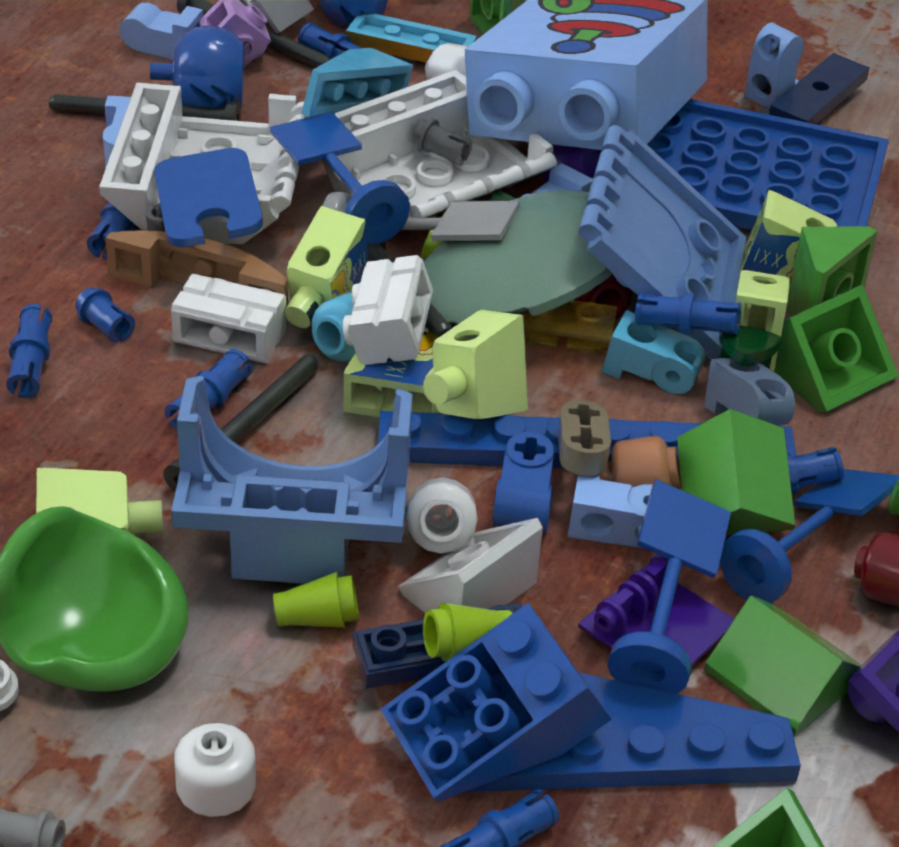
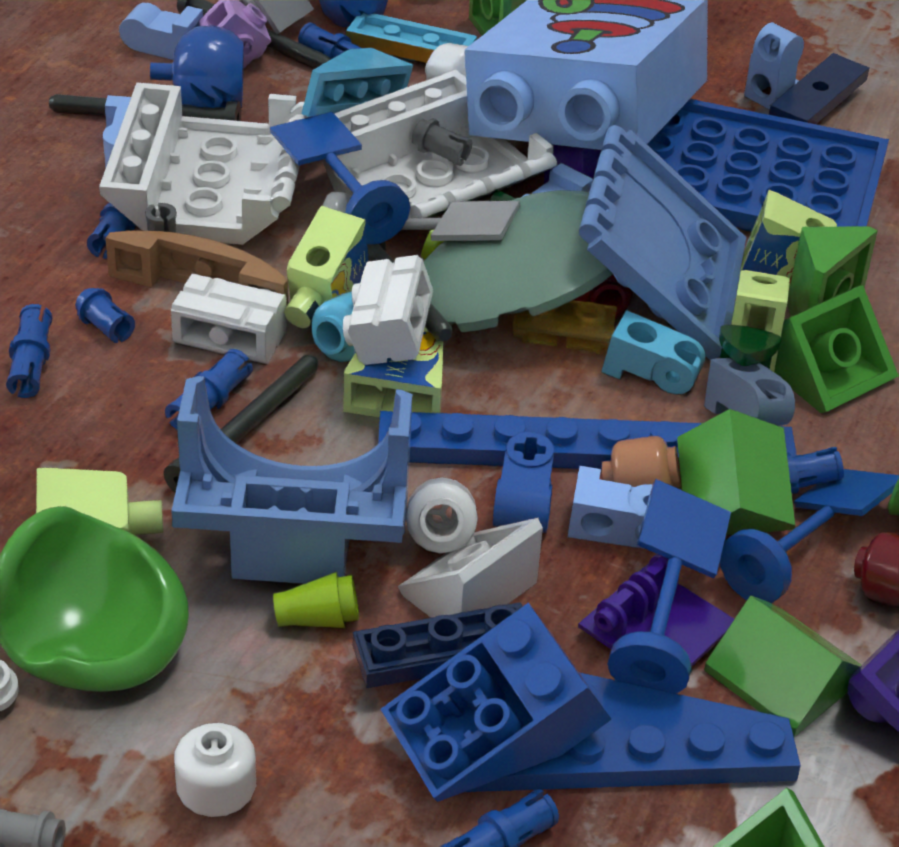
(206, 187): blue piece -> none
(456, 627): lime cone -> none
(480, 367): yellowish green torso -> none
(584, 438): dark tan beam -> none
(688, 313): blue pin -> none

